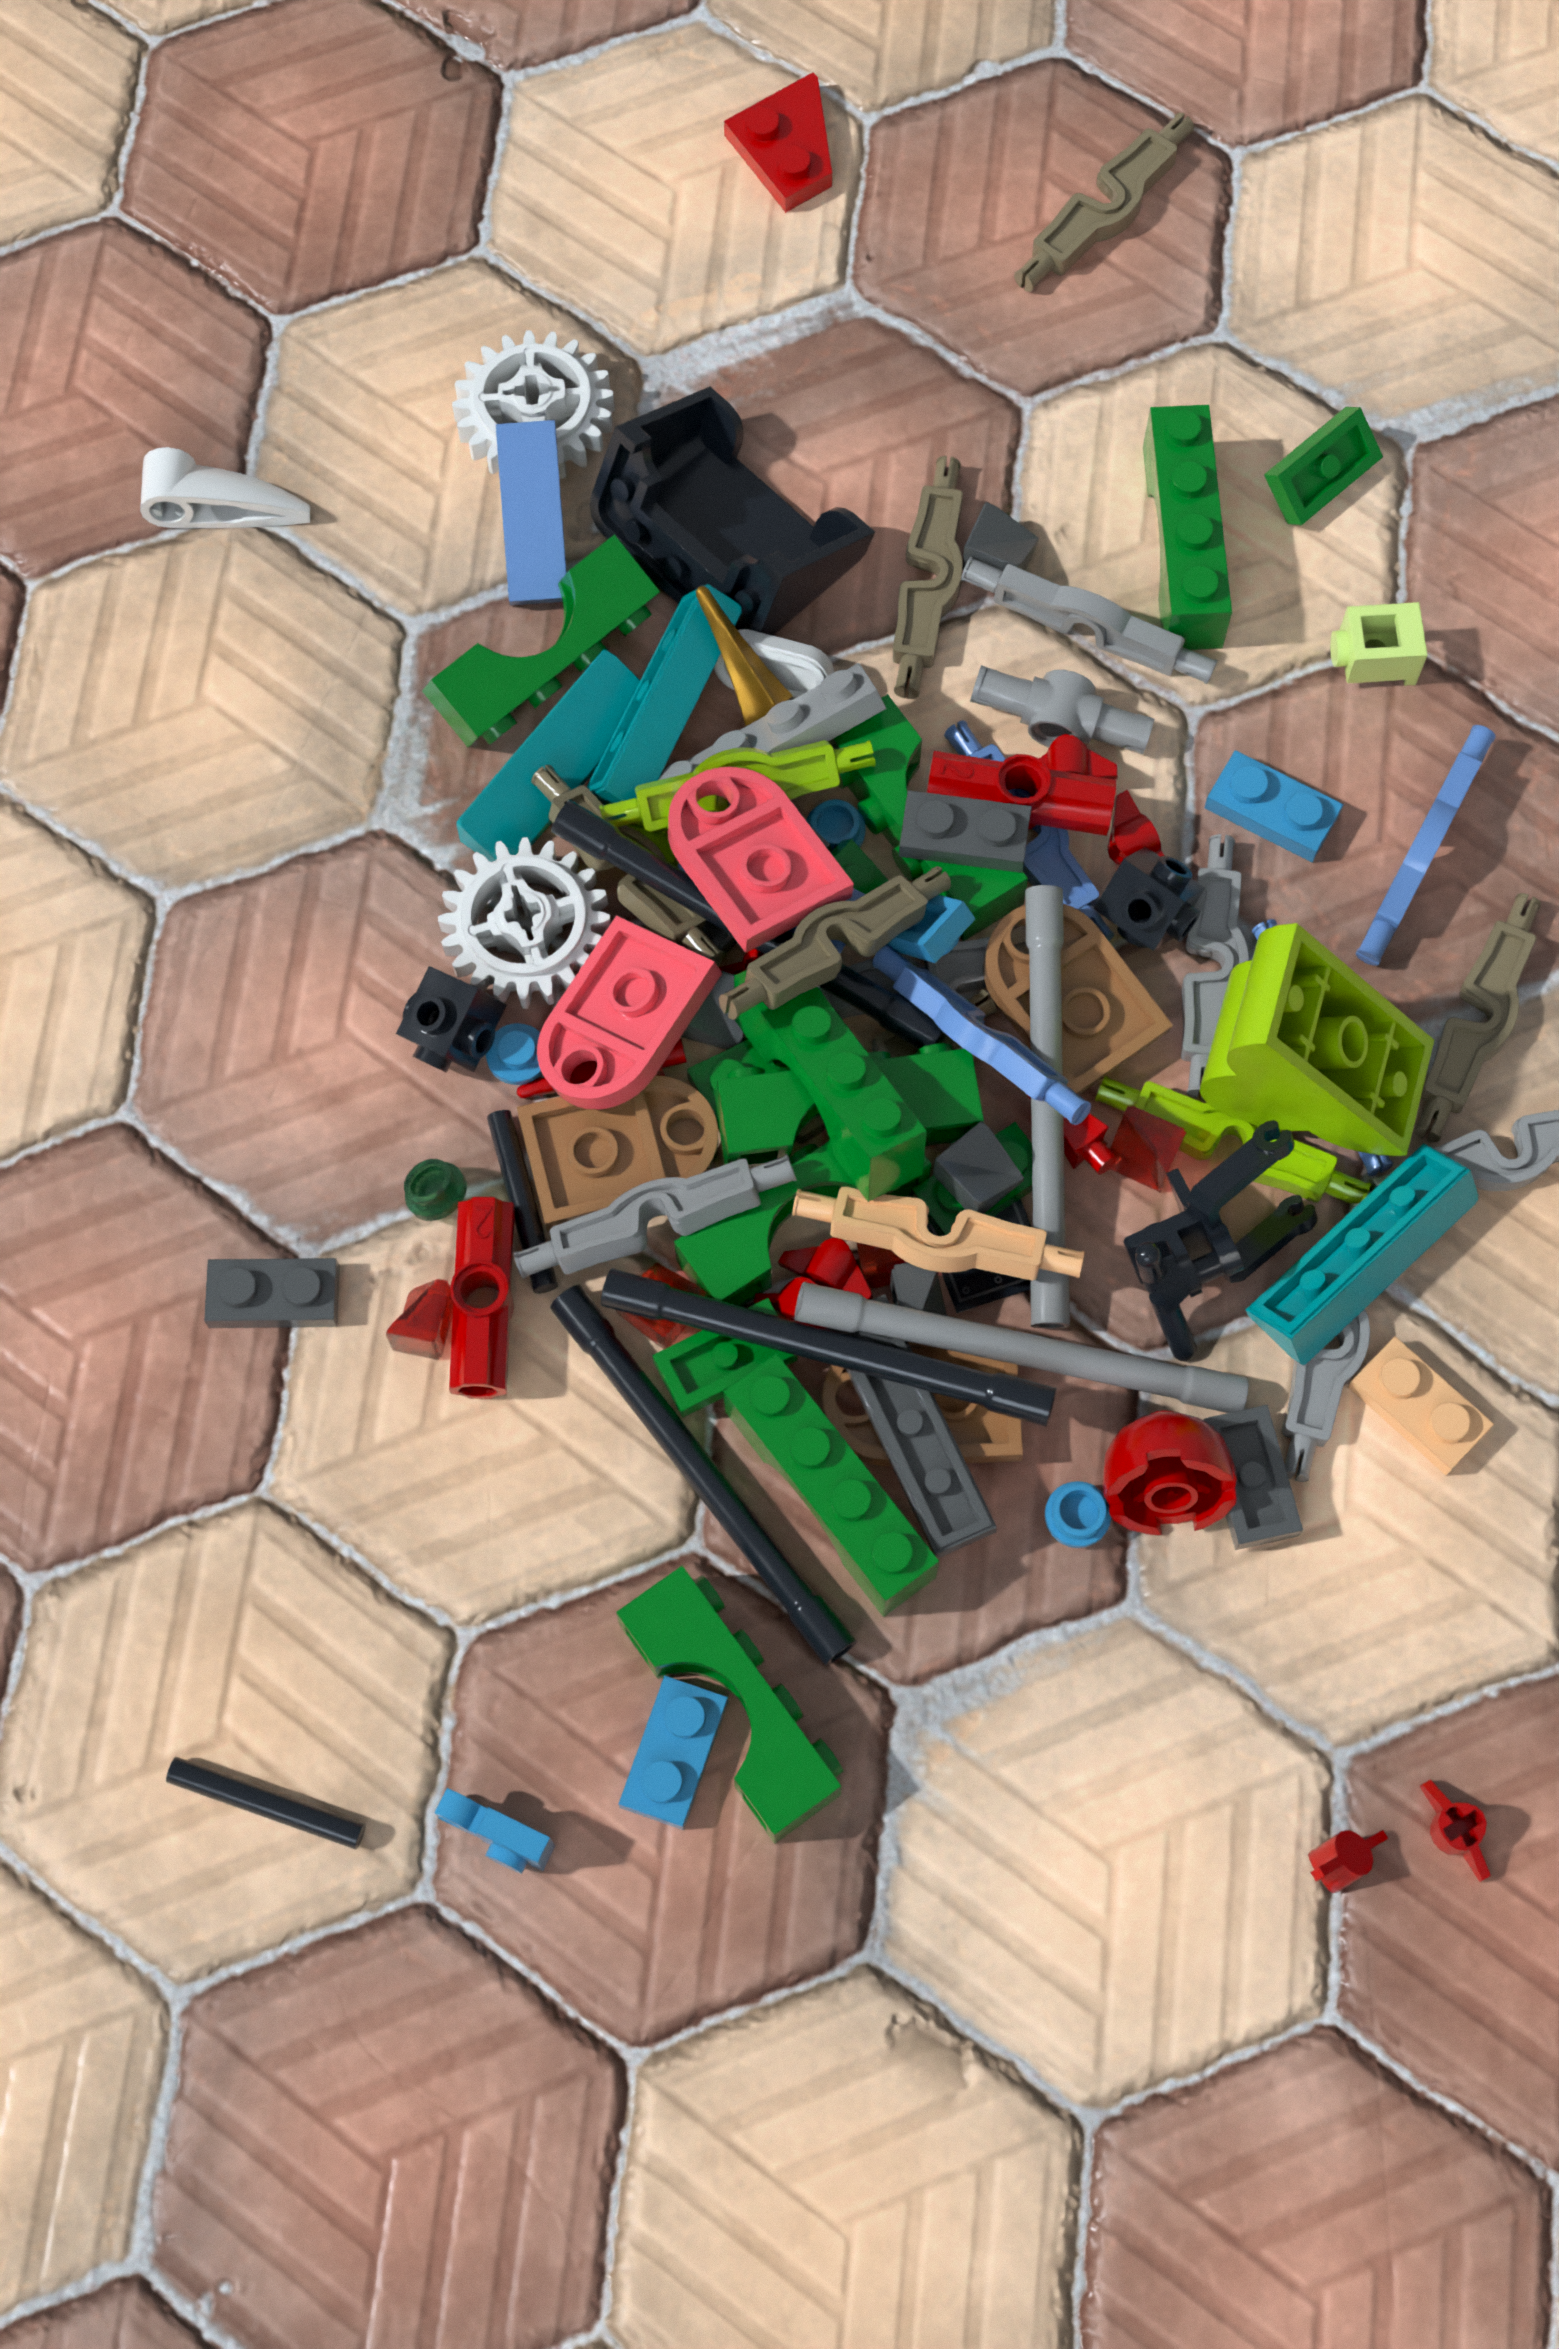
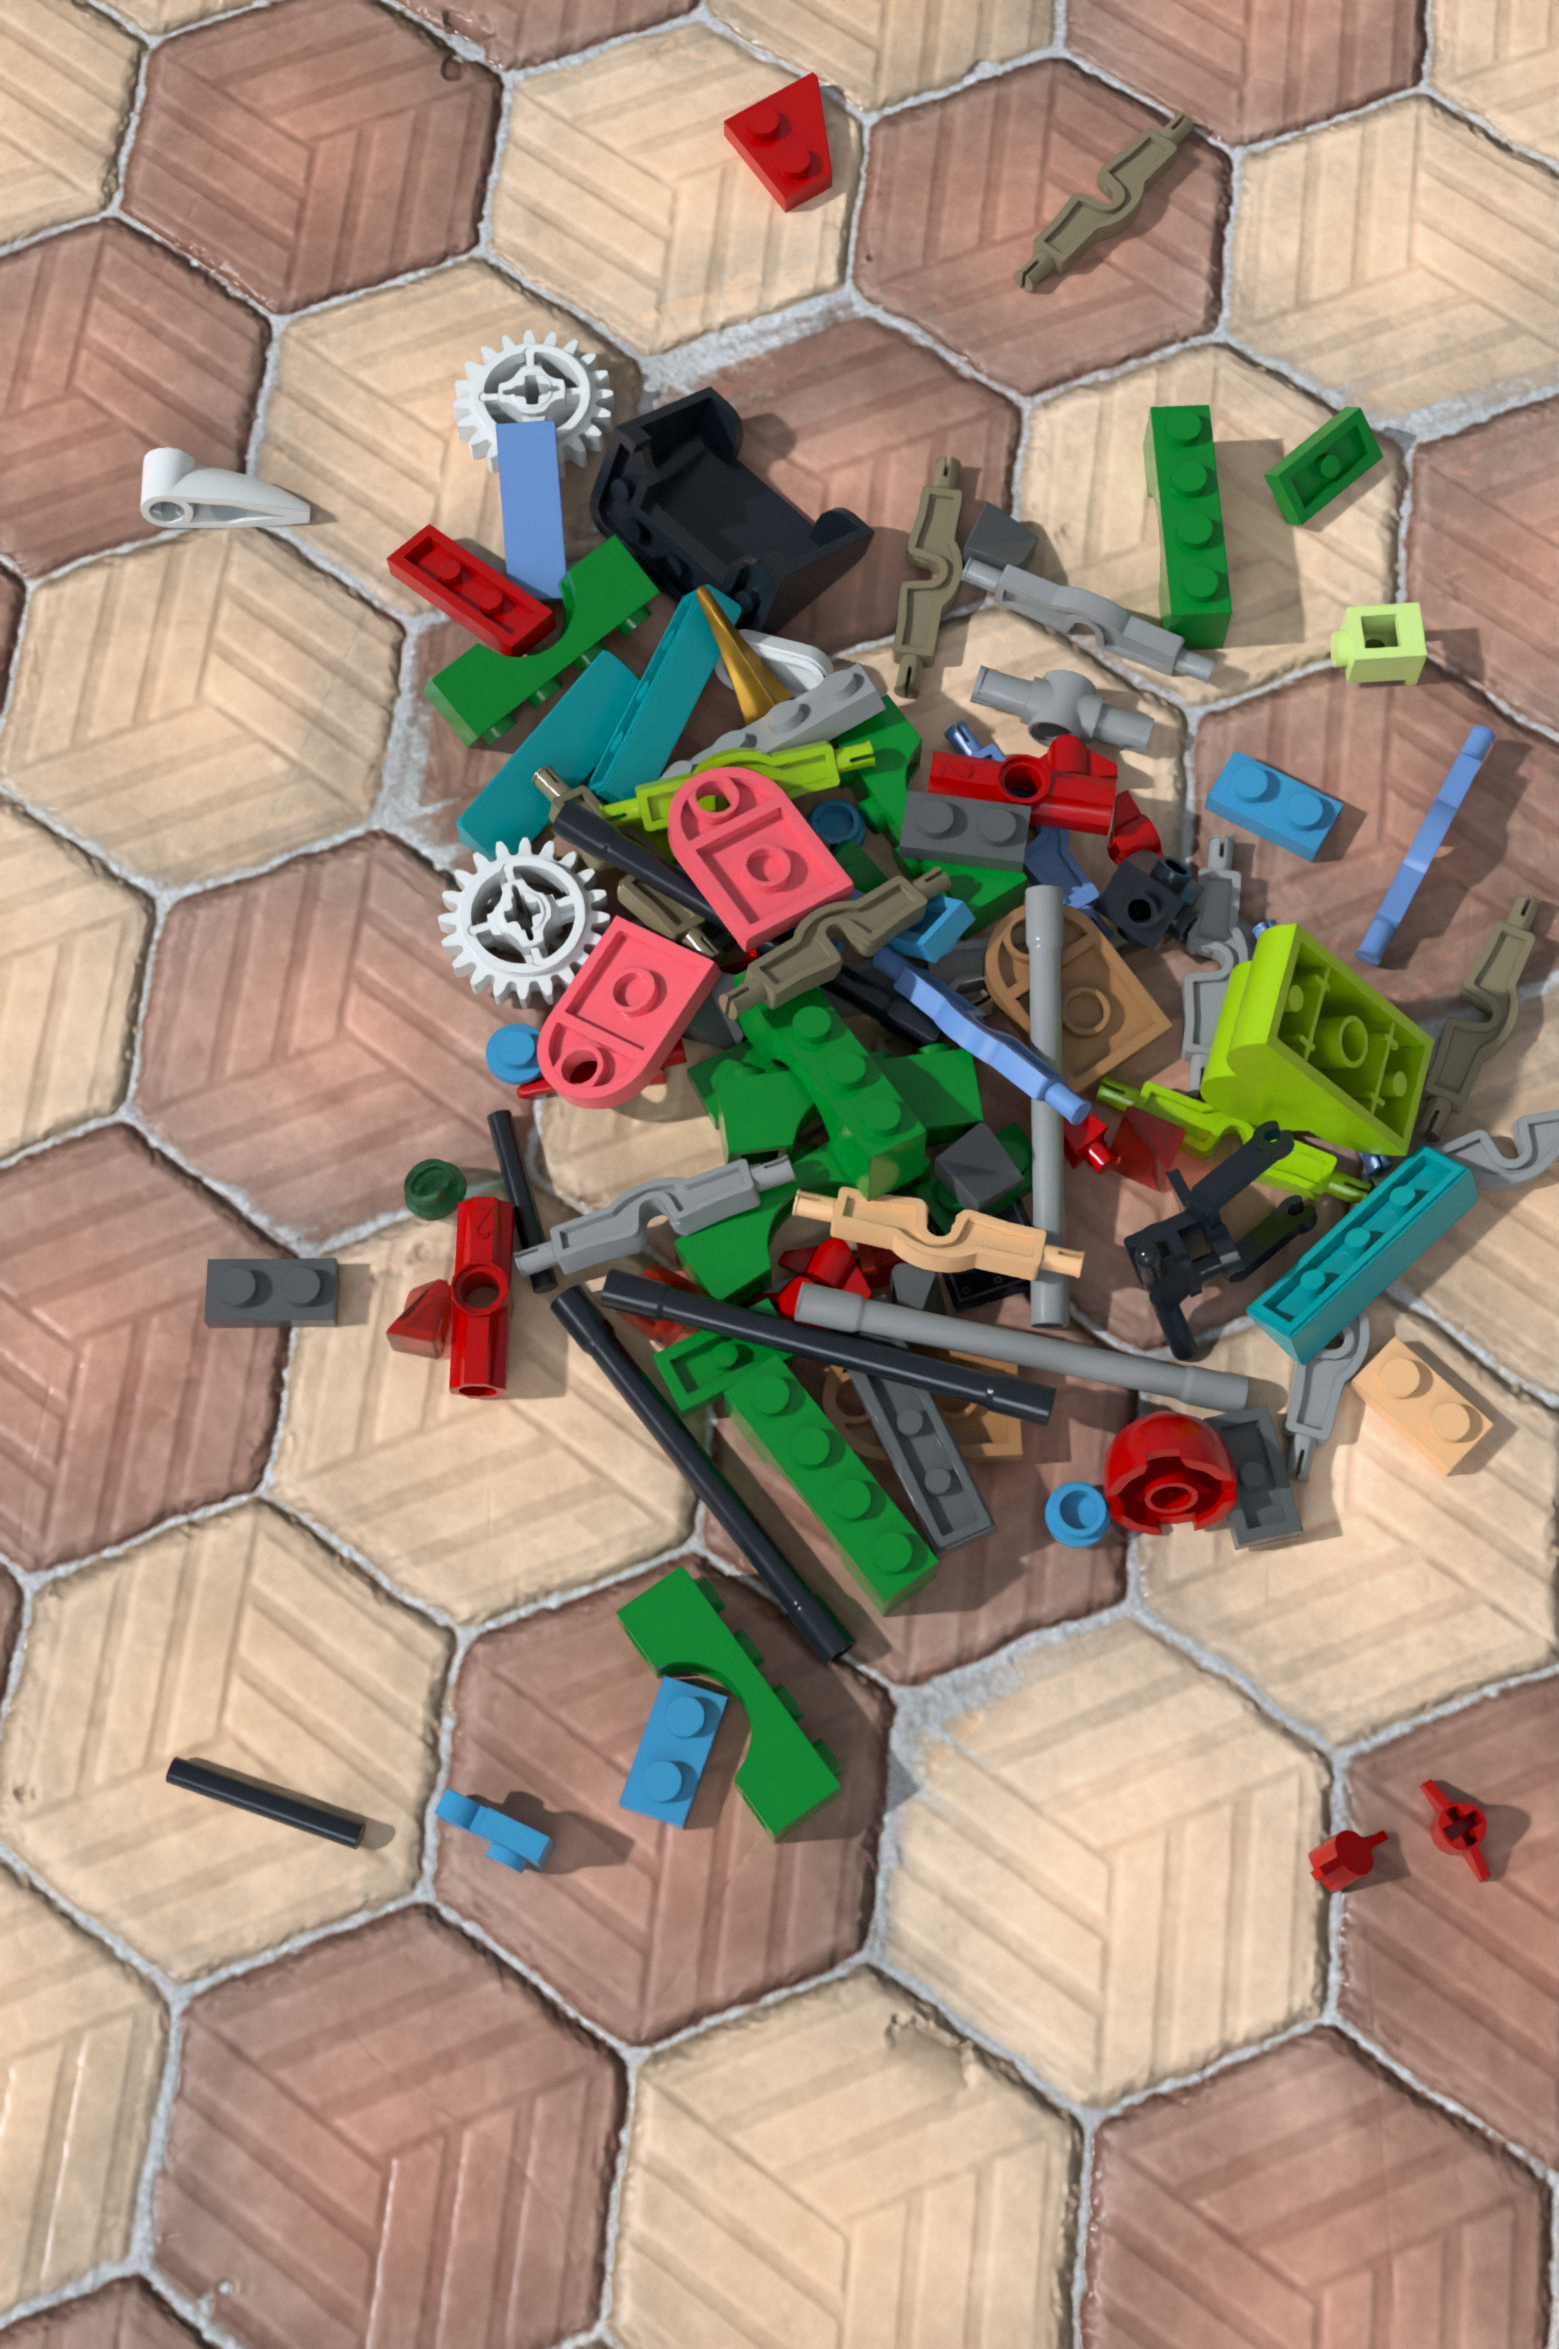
(450, 1021): black brick -> none
(471, 592): none -> red plate
(596, 1155): medium nougat plate -> none

